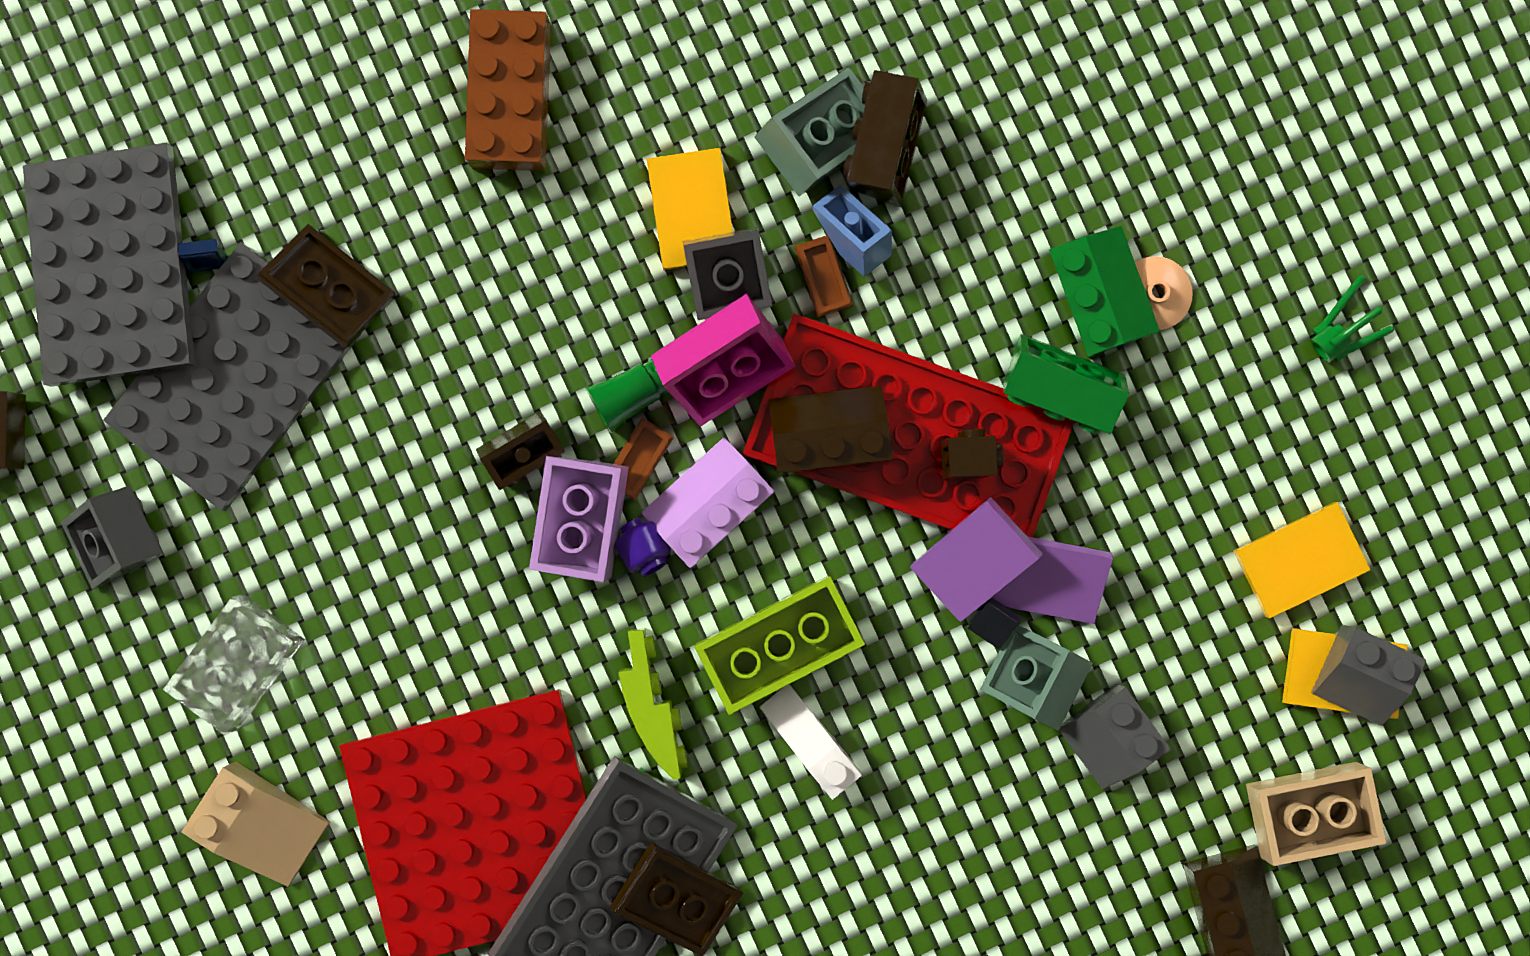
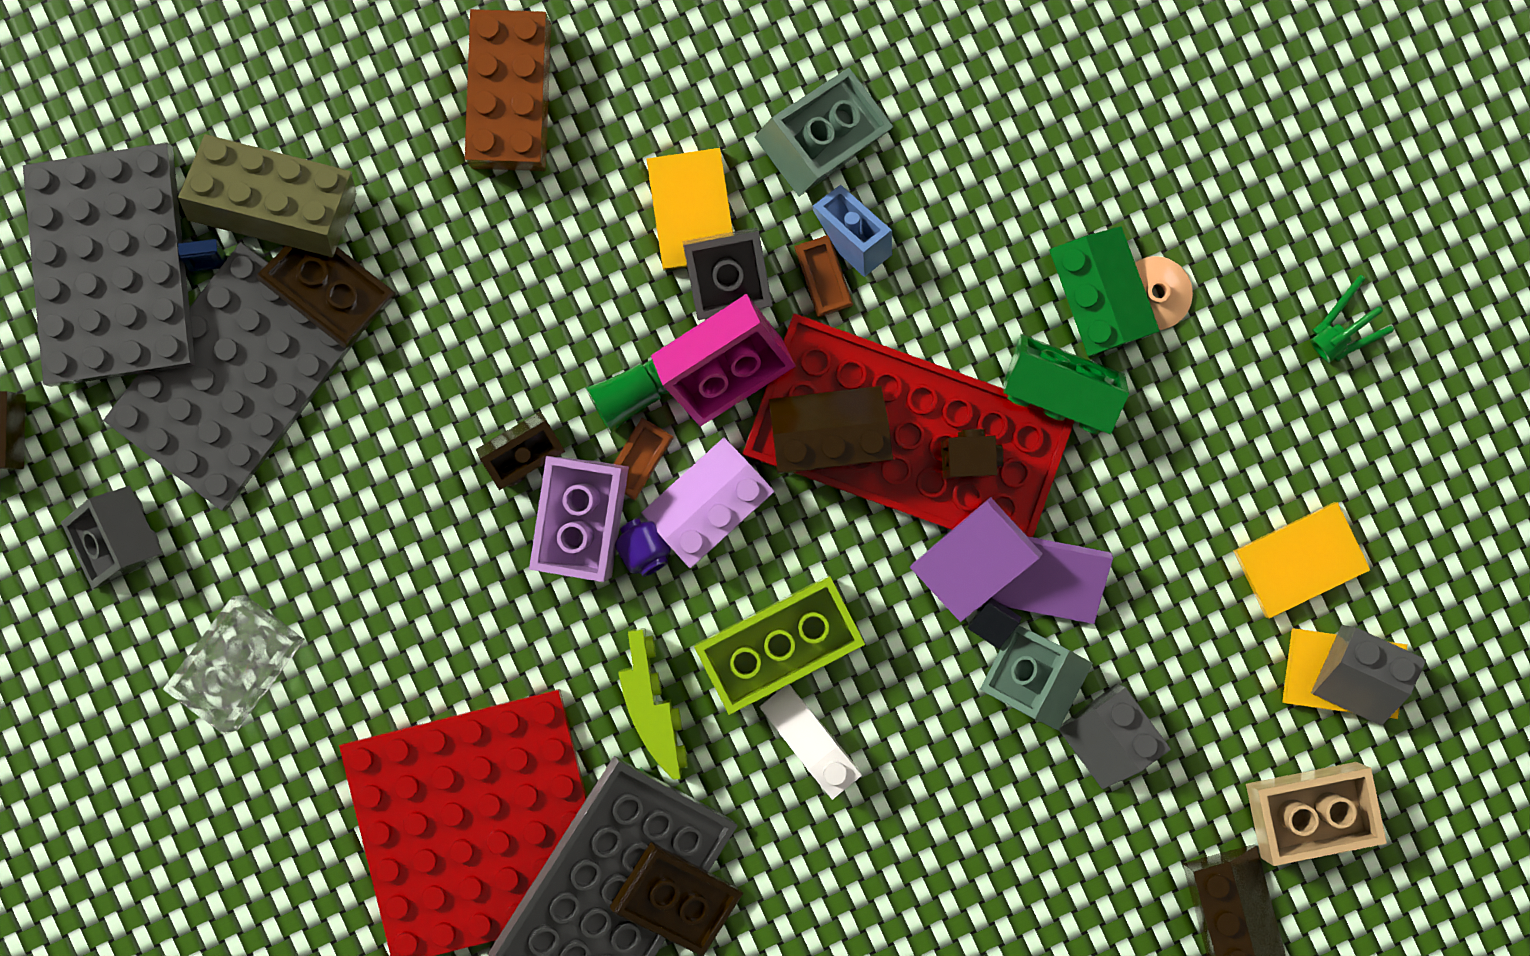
(255, 824): tan slope -> none
(268, 195): none -> olive brick
(886, 137): dark brown slope -> none

